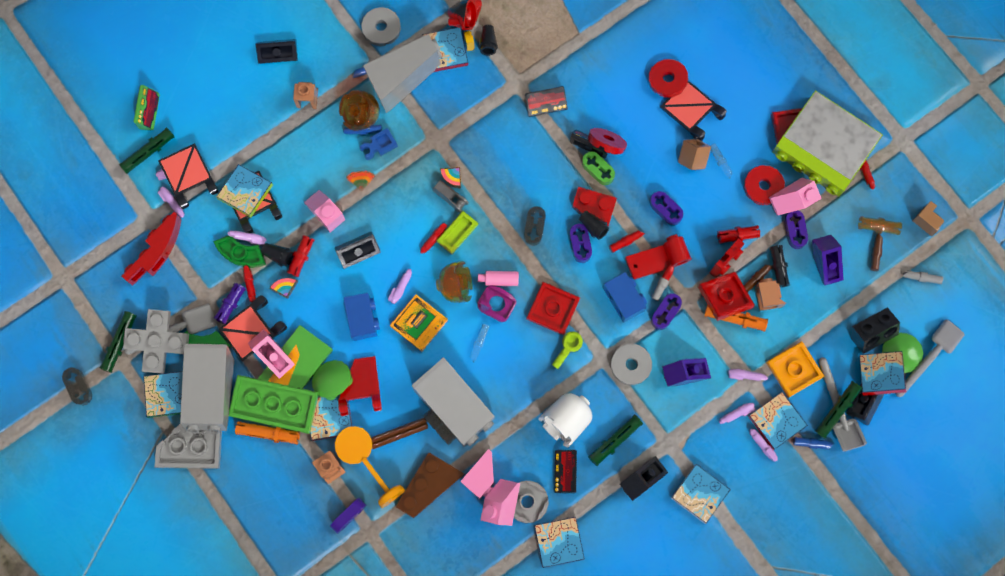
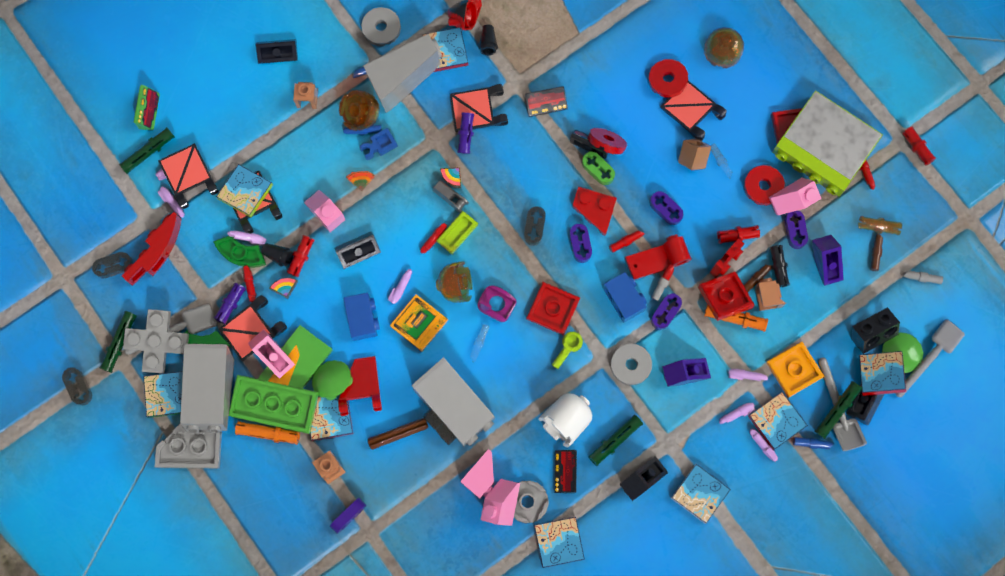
(110, 261): none -> clear smoke beam
(353, 447): light orange piece -> none
(427, 485): reddish brown wing -> none
(465, 133): none -> dark purple pin
(469, 40): yellow tile -> none
(478, 103): none -> flag
(499, 278): bright pink cylinder -> none
(594, 225): black cone -> none
(724, 47): none -> clear orange cylinder
(919, 146): none -> red pin
(929, 220): medium nougat panel -> none

